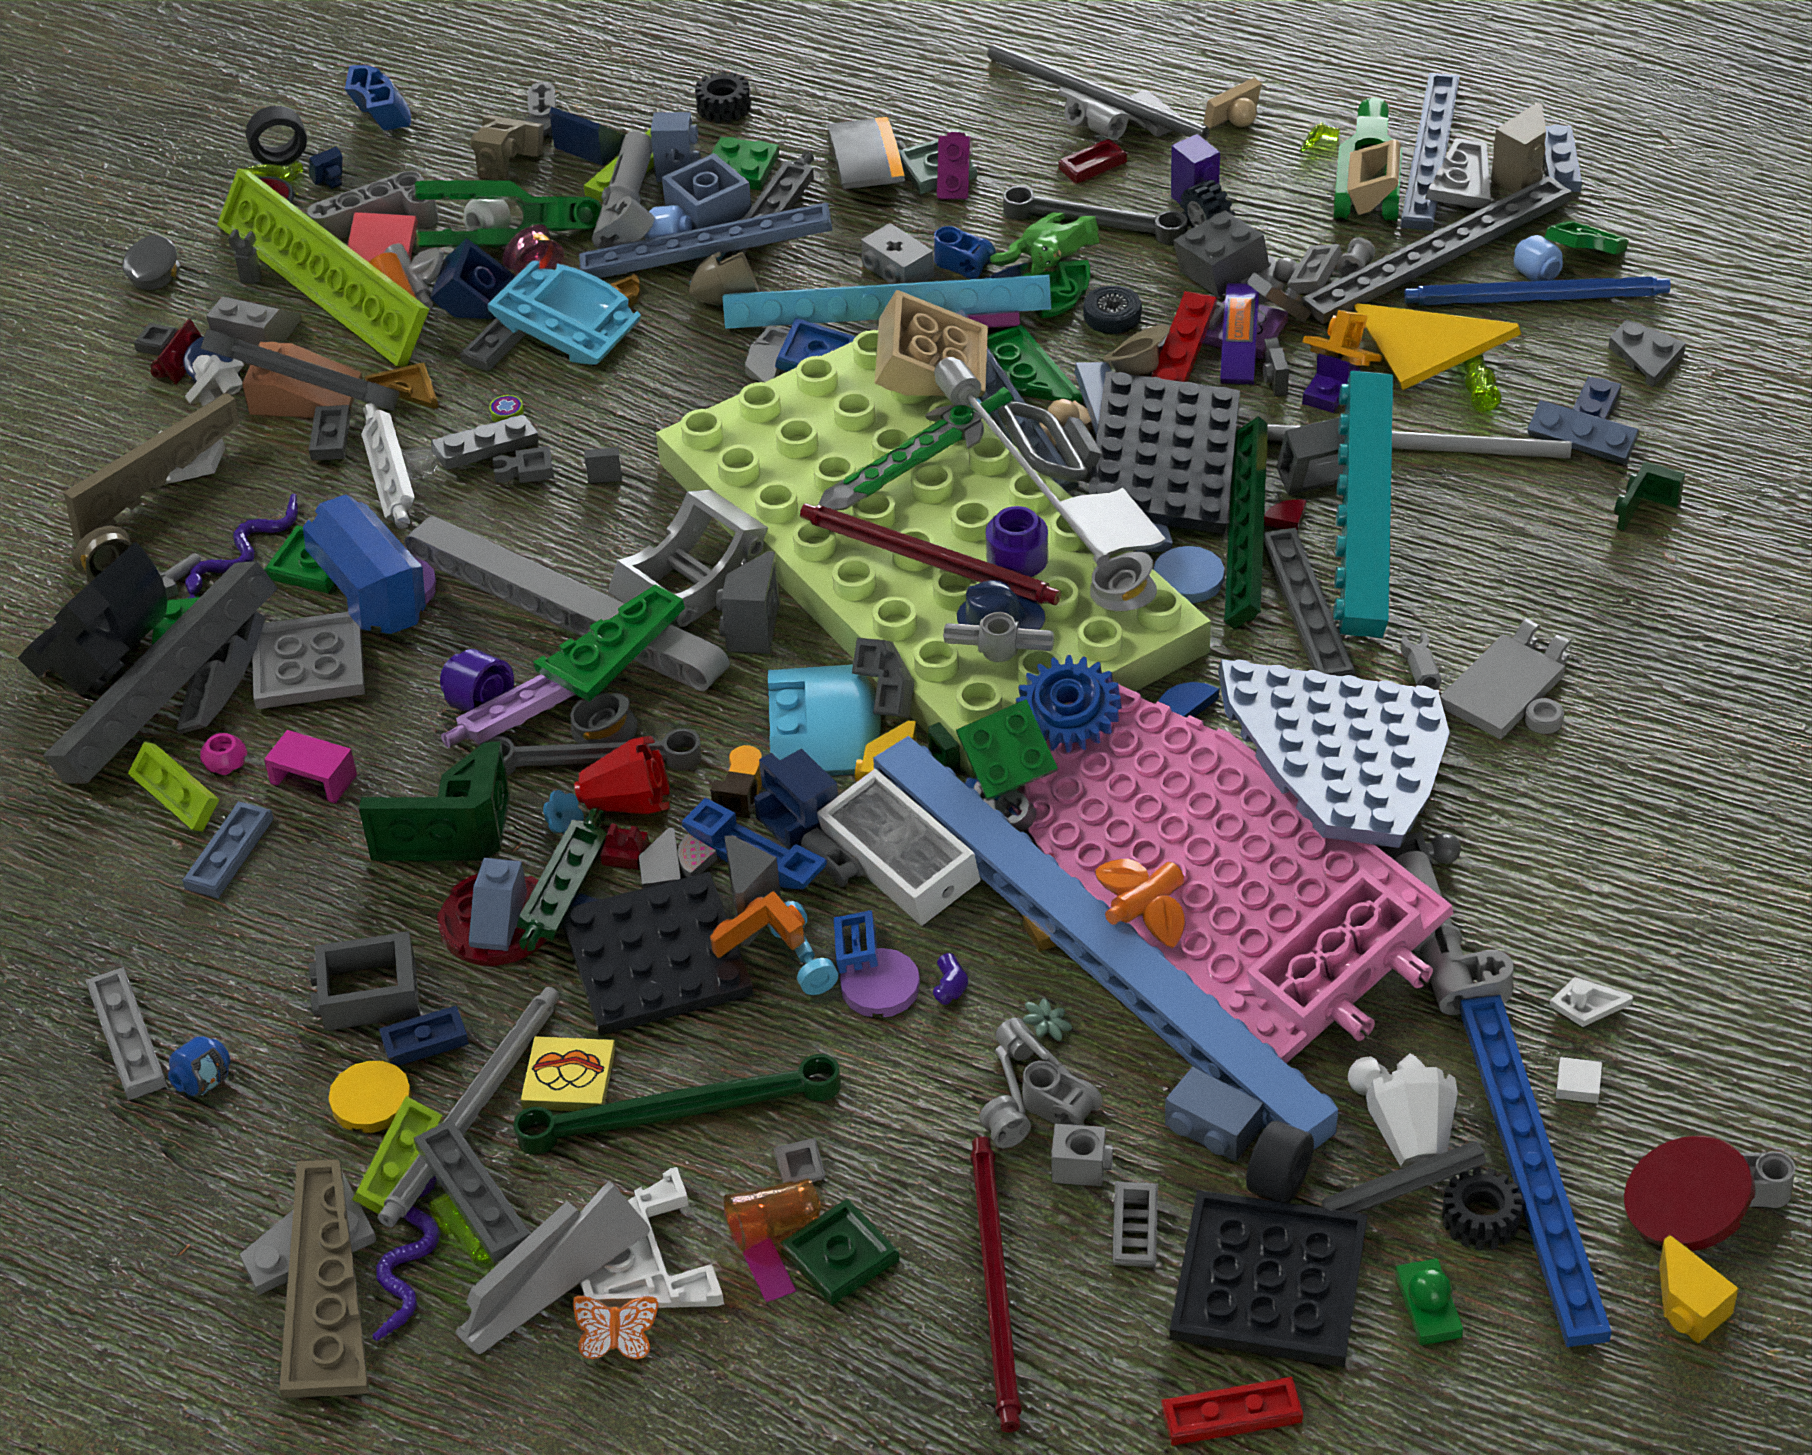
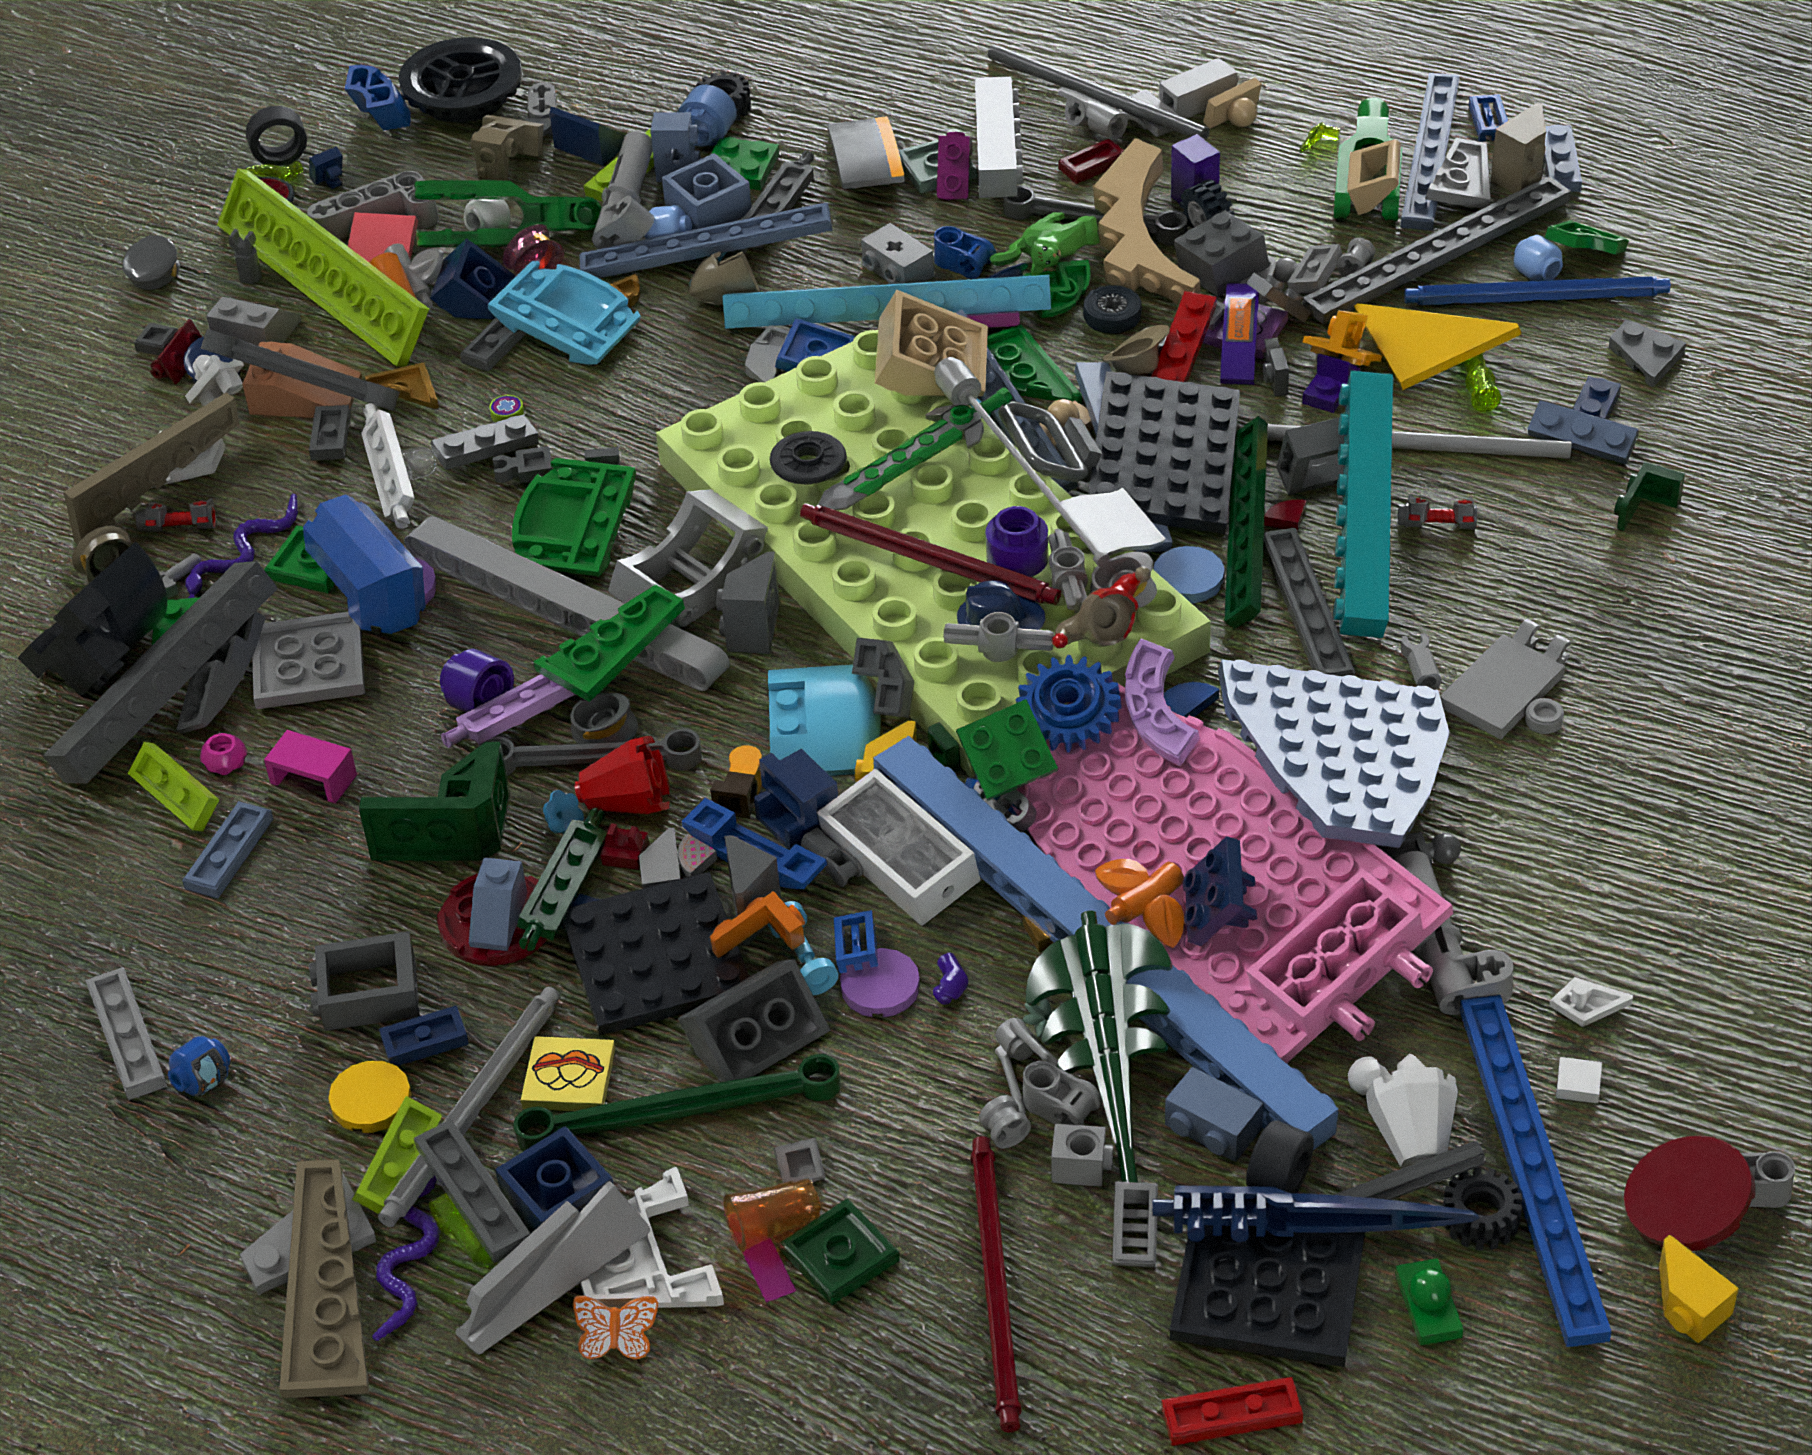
(155, 516): none -> dark grey piece
(488, 73): none -> black gear
(550, 1175): none -> dark blue brick
(573, 515): none -> green slope
(711, 112): none -> medium blue piece
(755, 1022): none -> dark grey slope
(828, 462): none -> black wheel
(998, 137): none -> brick
(1067, 569): none -> light grey axle
(1096, 972): none -> dark green animal
(1104, 614): none -> dark tan piece
(1133, 254): none -> tan arch
(1147, 705): none -> lavender tile
(1191, 90): none -> light grey brick
(1216, 893): none -> dark blue plate
(1287, 1212): none -> dark blue piece
(1418, 511): none -> dark grey piece
(1490, 130): none -> blue tile

